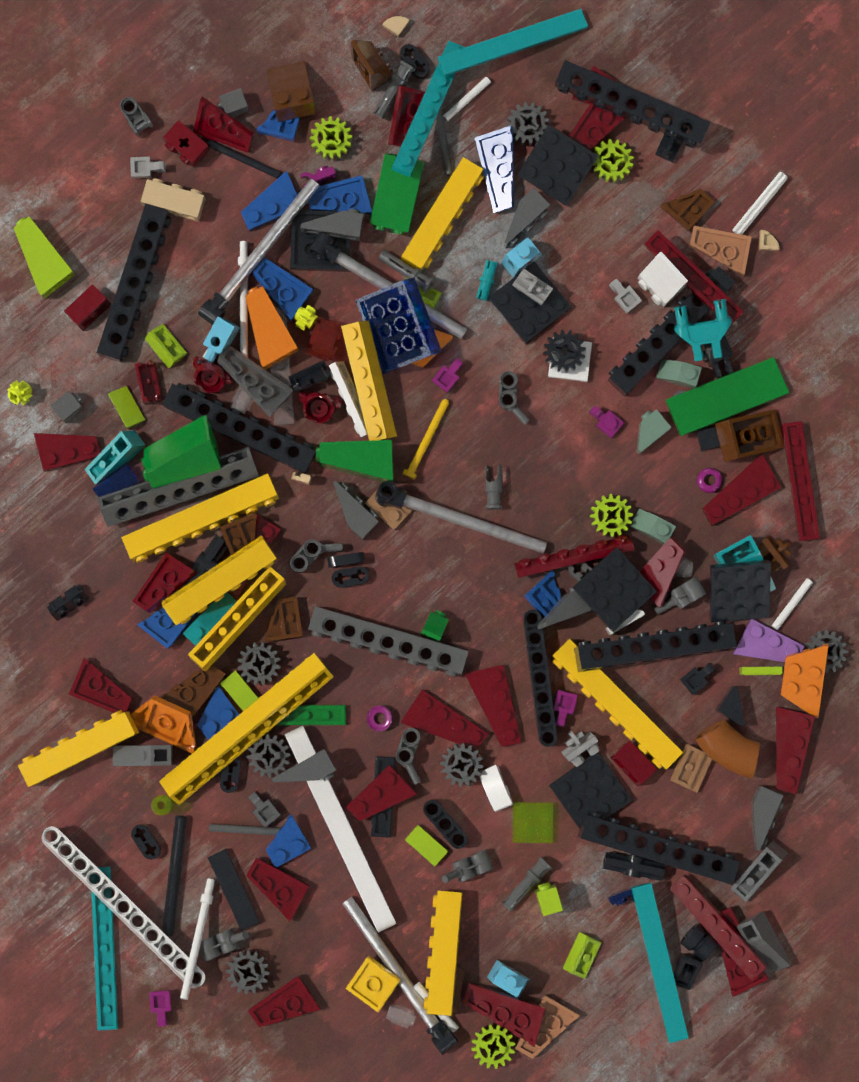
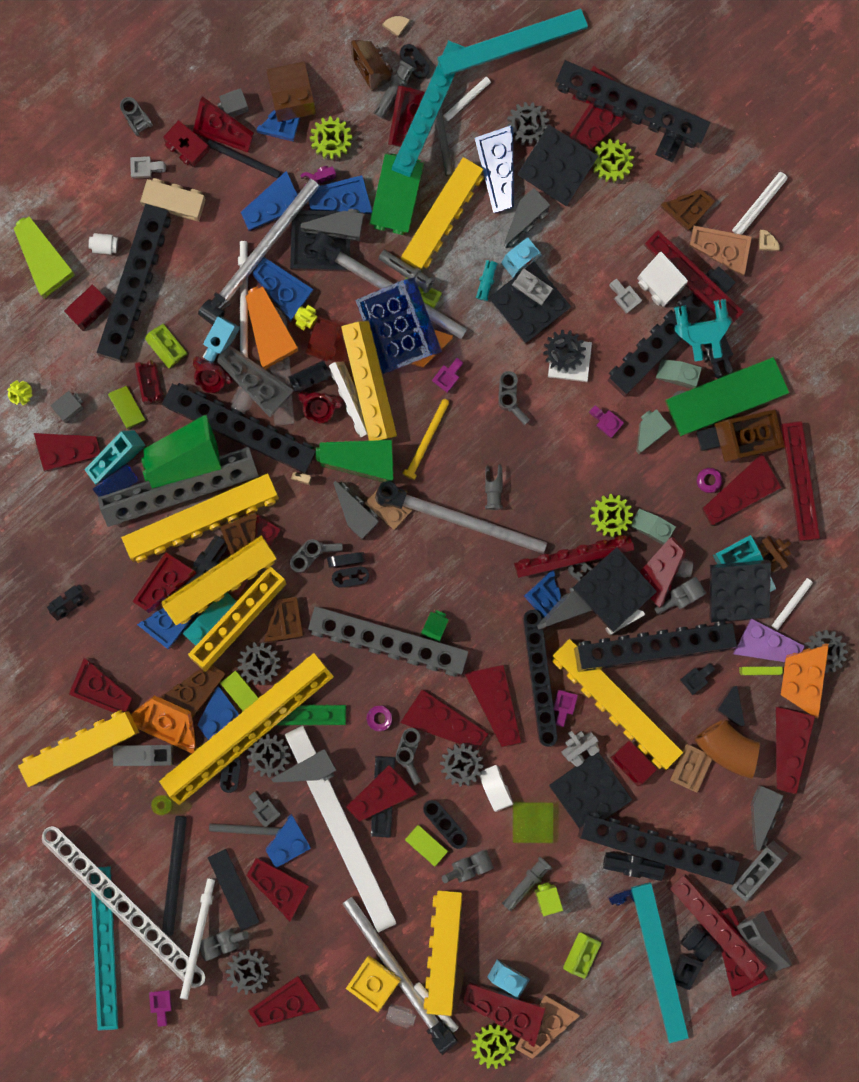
(103, 243): none -> white brick
(149, 838): black beam -> none

